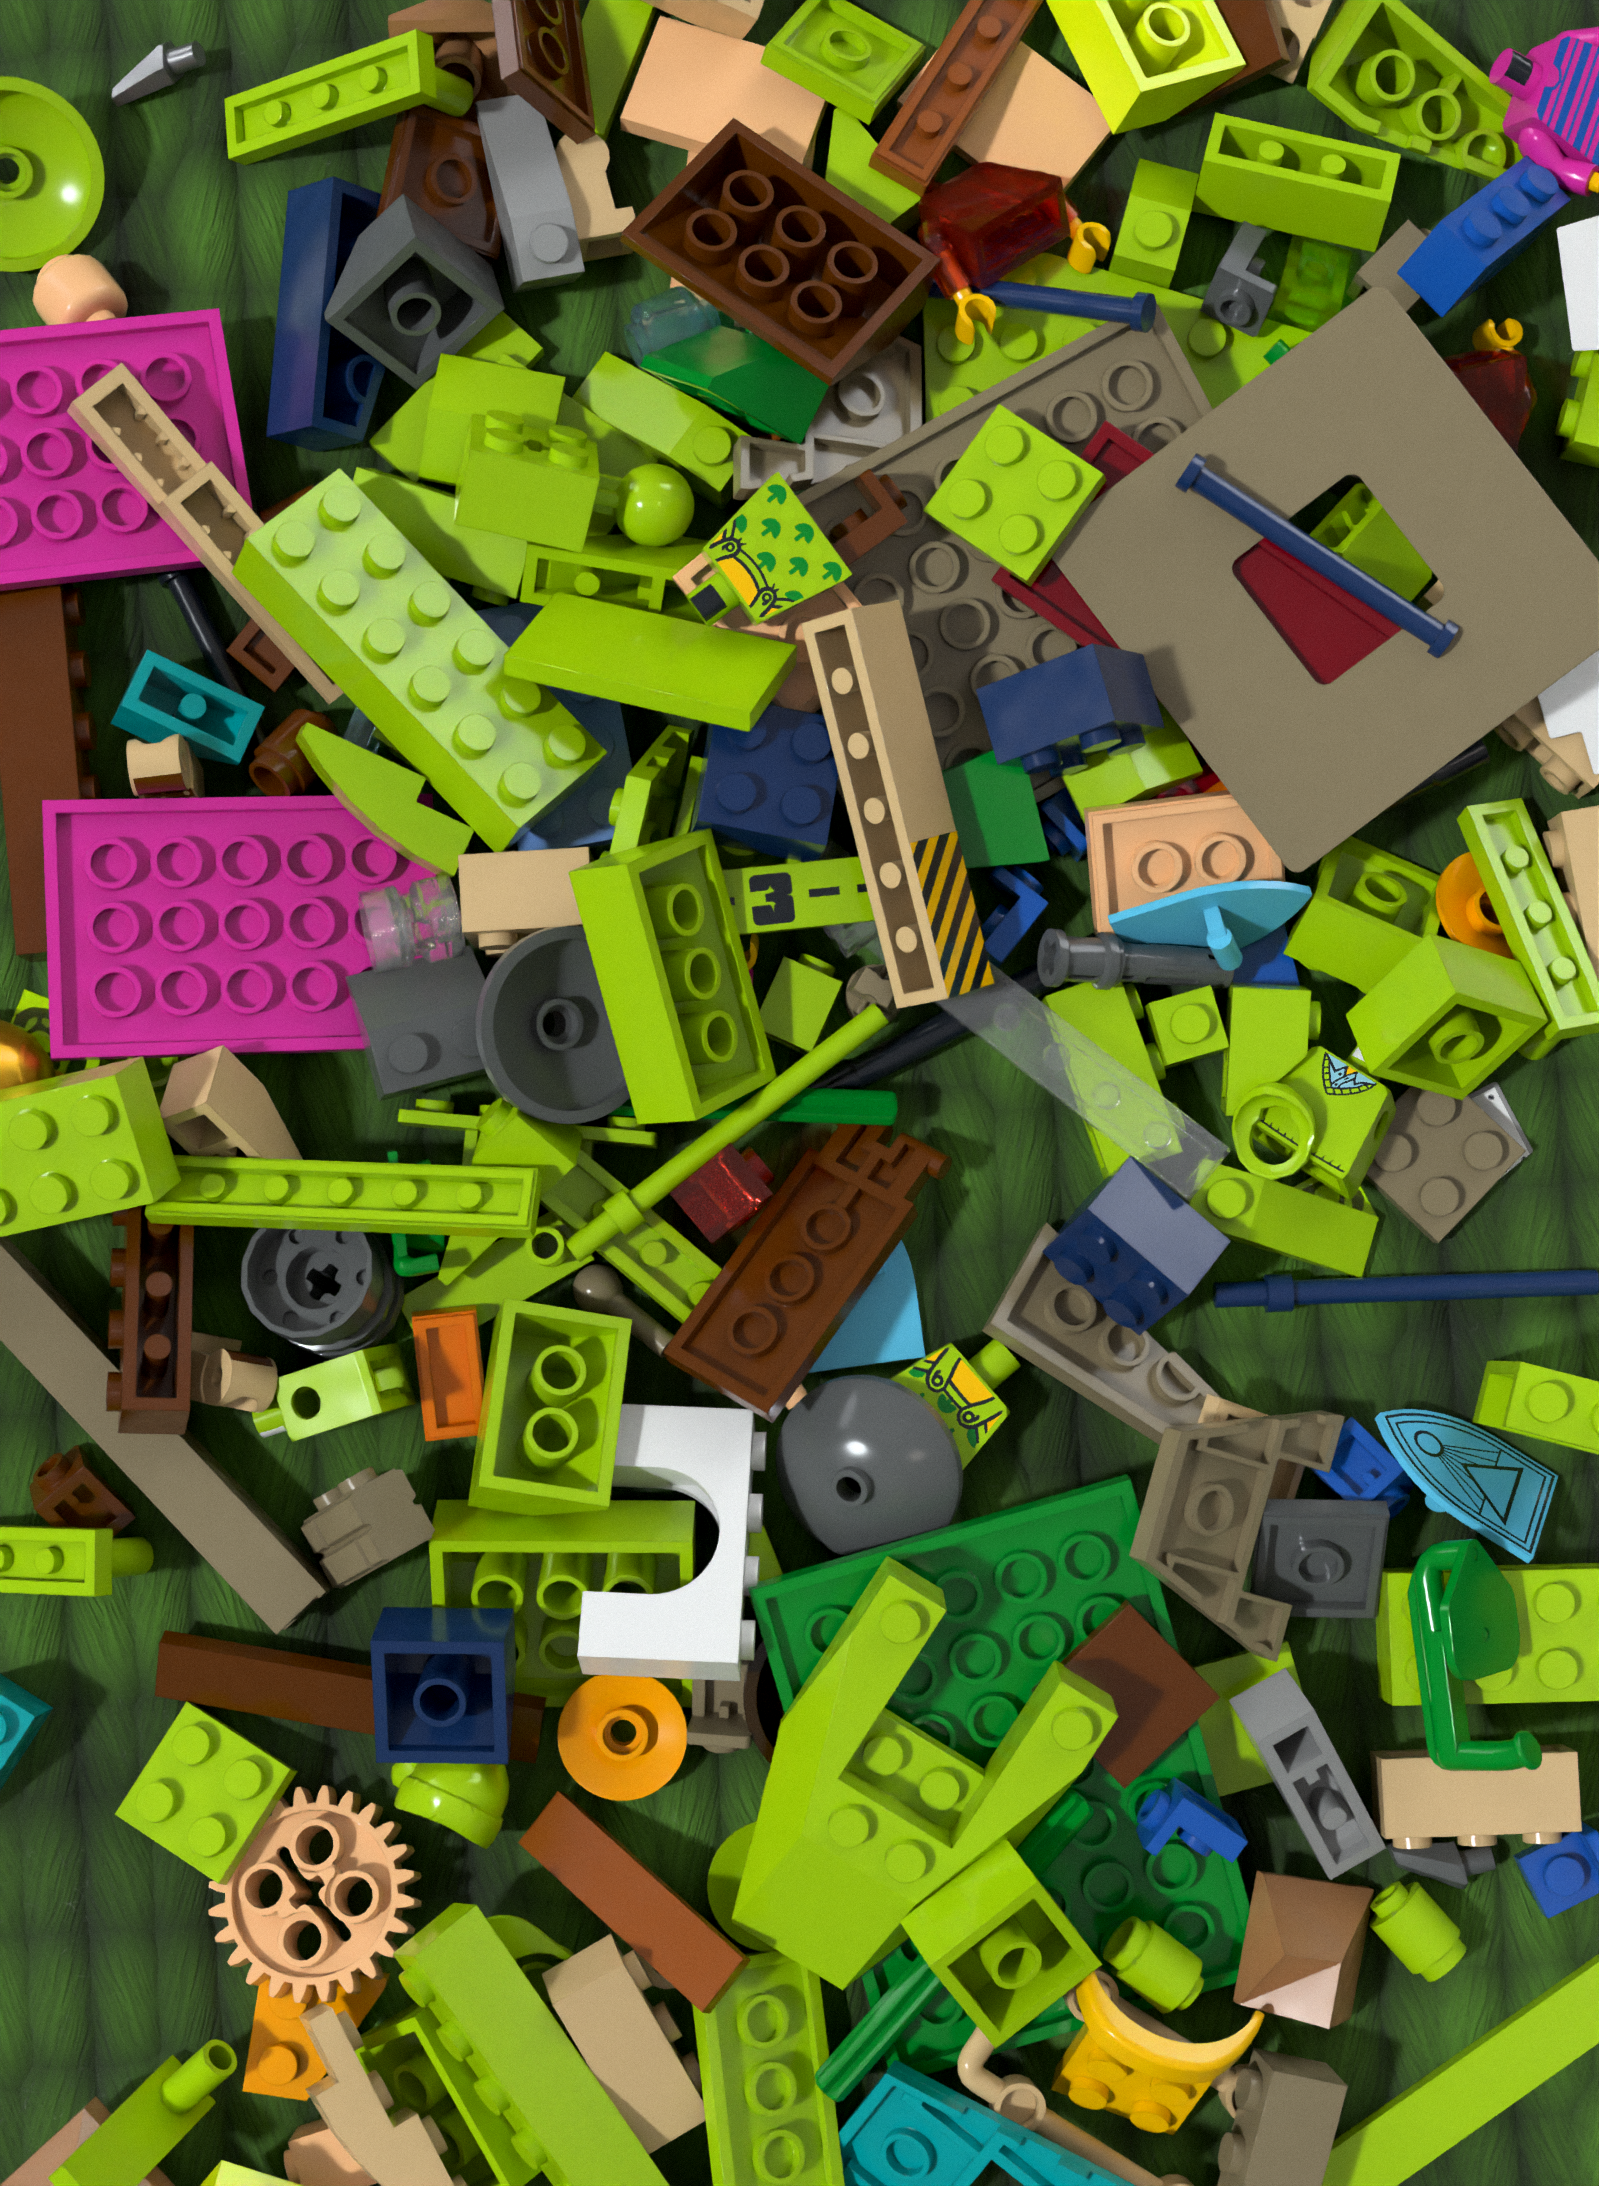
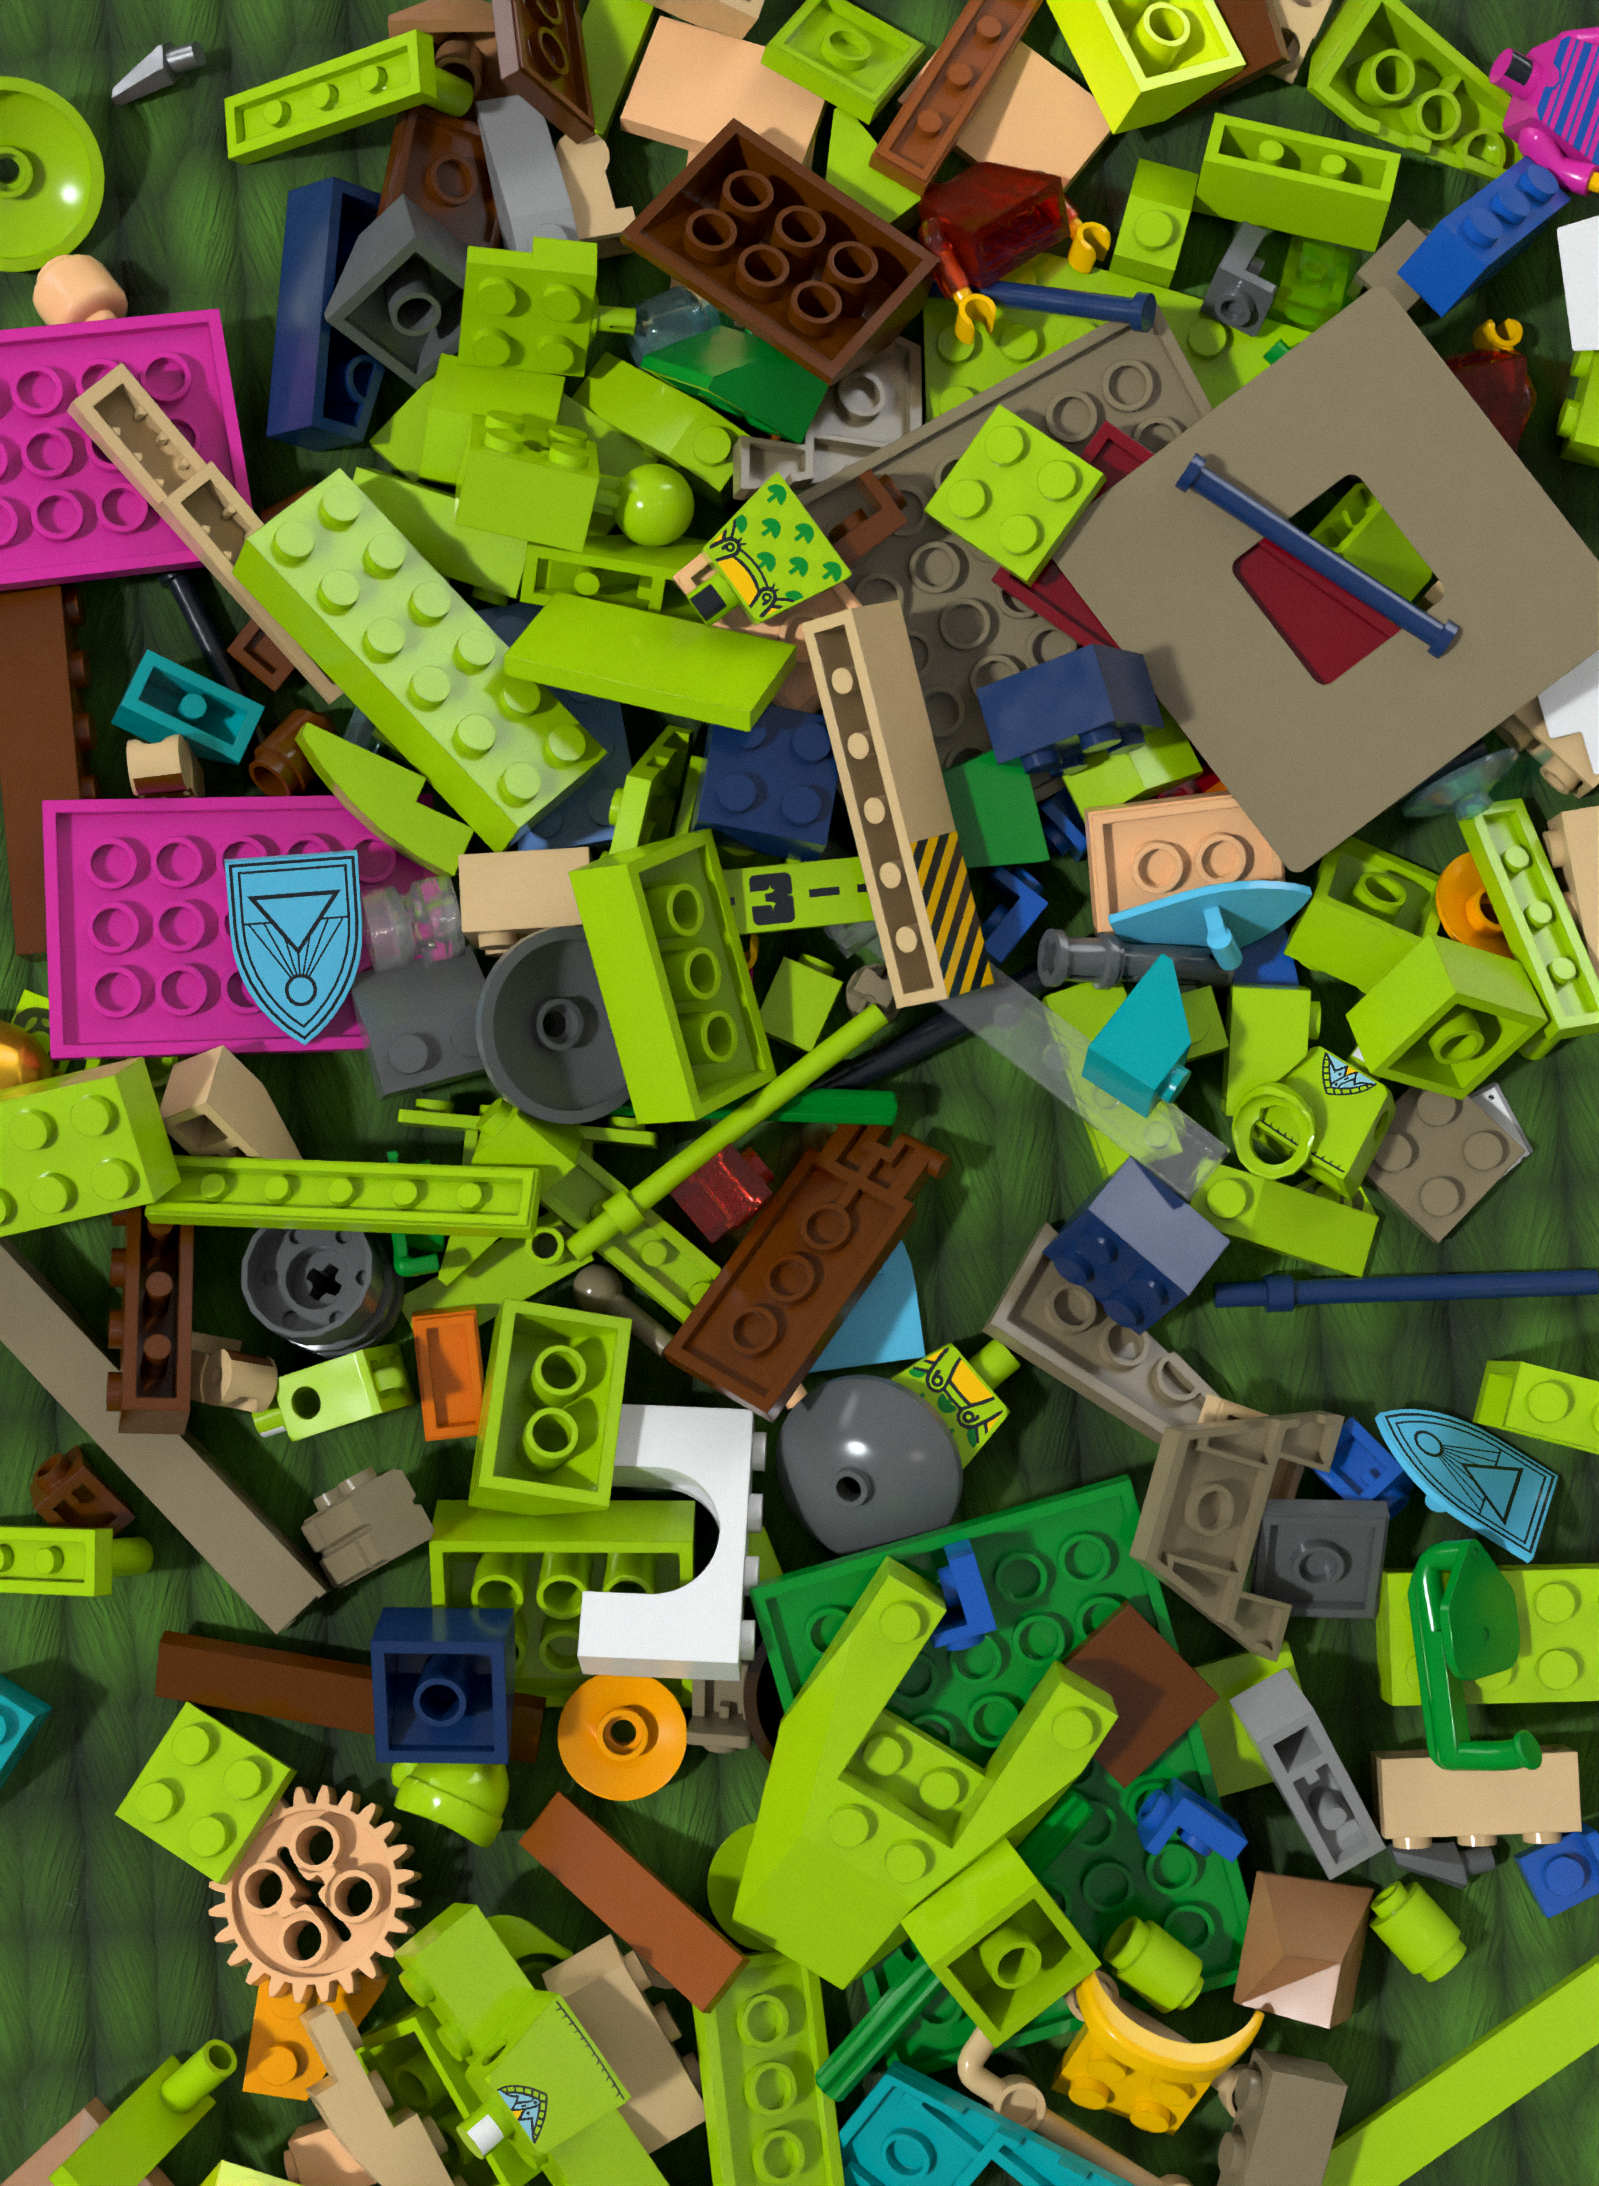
(296, 934): none -> medium azure shield
(535, 308): none -> lime plate
(538, 2081): none -> lime torso
(962, 1586): none -> blue bracket
(1143, 1044): none -> teal slope
(1464, 789): none -> clear light blue dish

